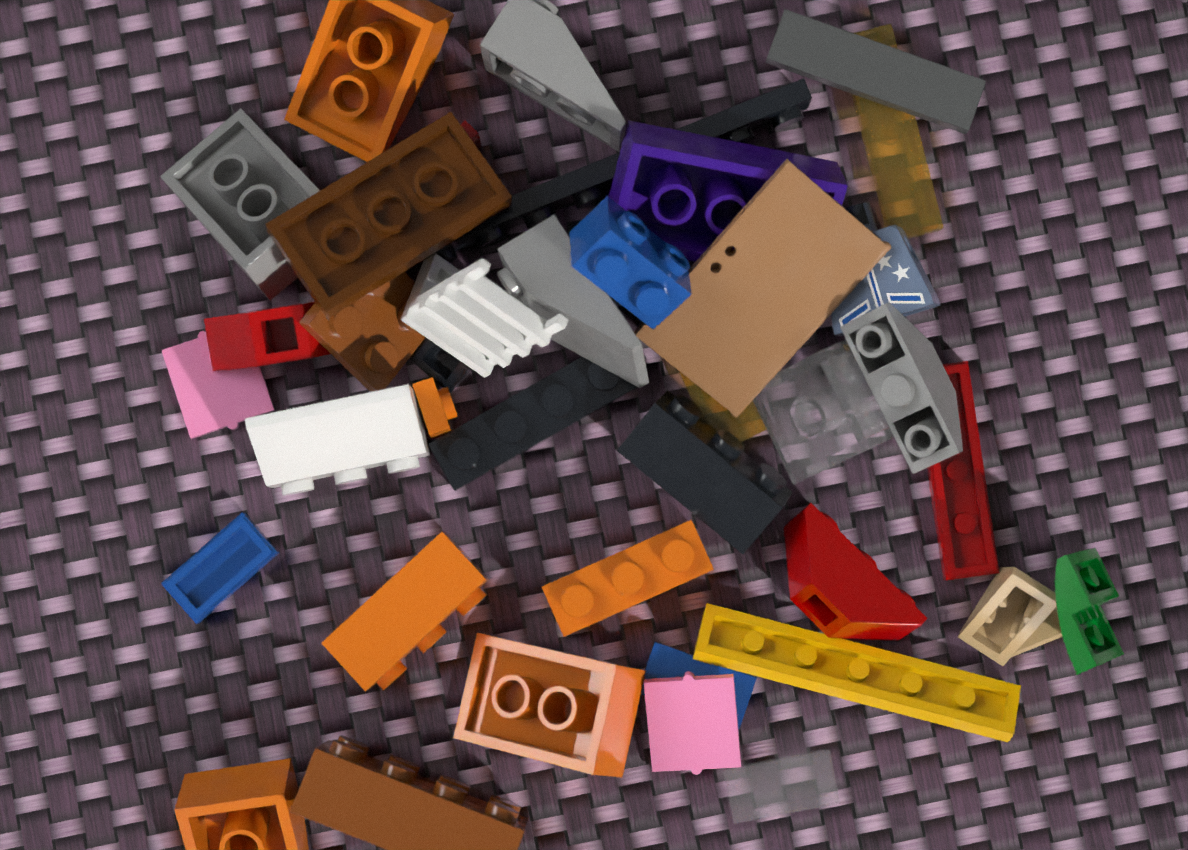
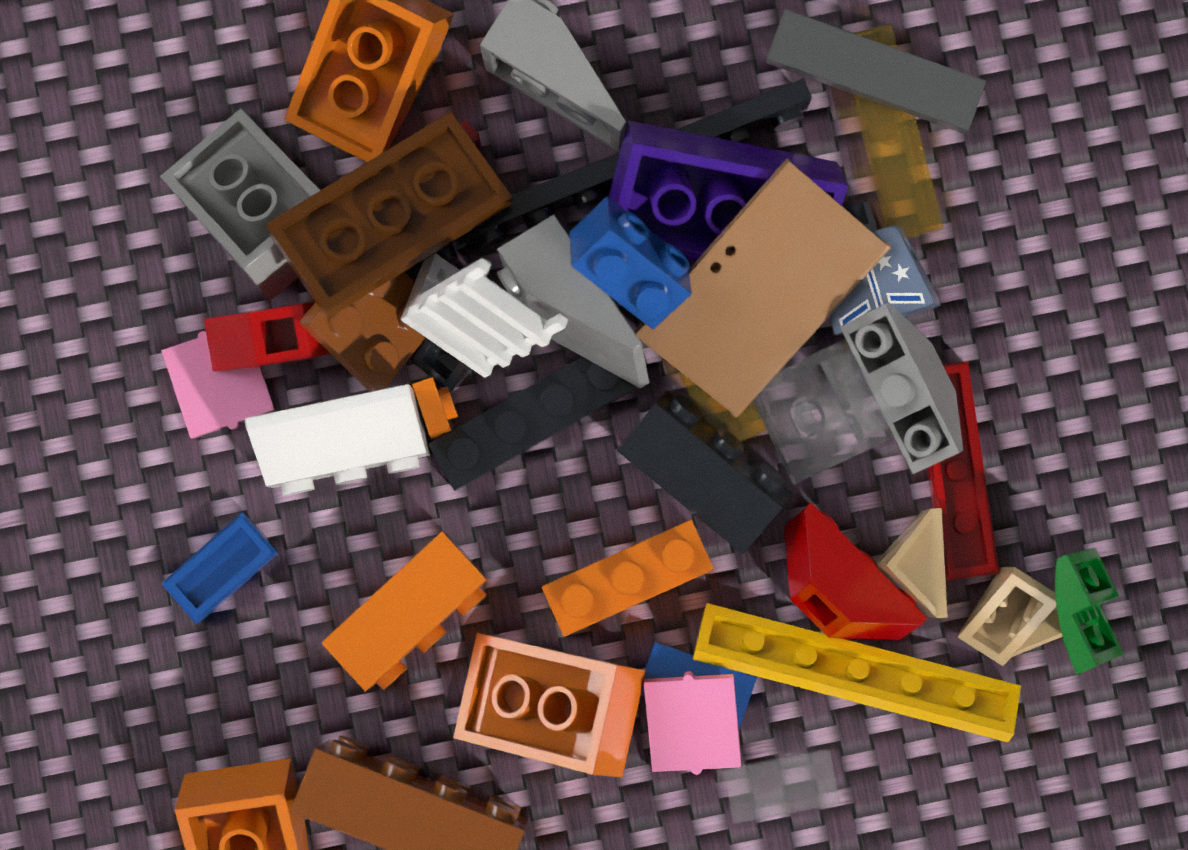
(918, 563): none -> tan slope

